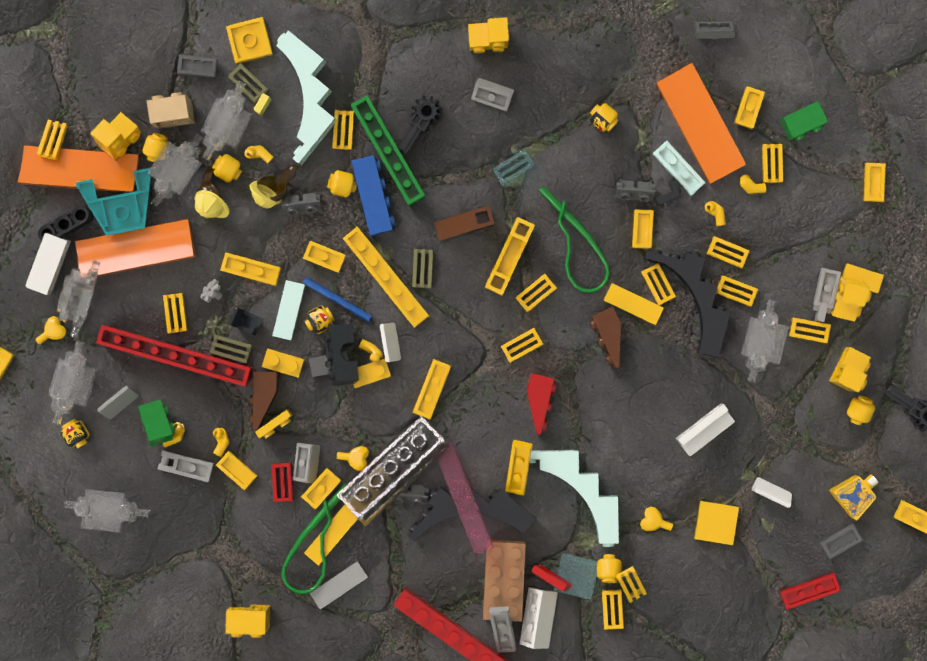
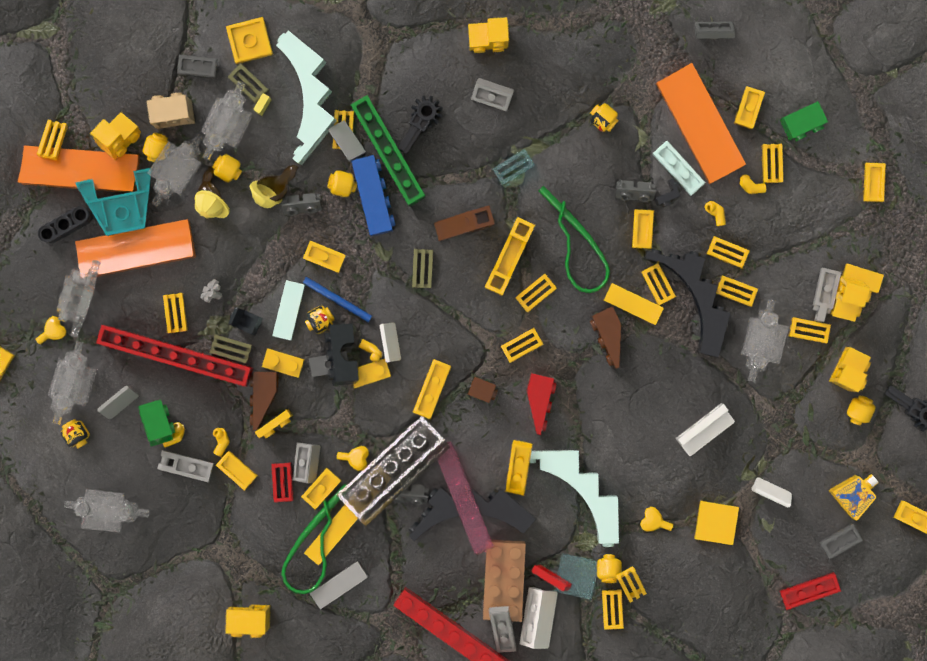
(47, 264): white panel -> none
(250, 269): yellow tile -> none
(257, 152): yellow arm -> none
(346, 141): none -> light grey slope
(386, 277): yellow tile -> none
(482, 390): none -> reddish brown brick

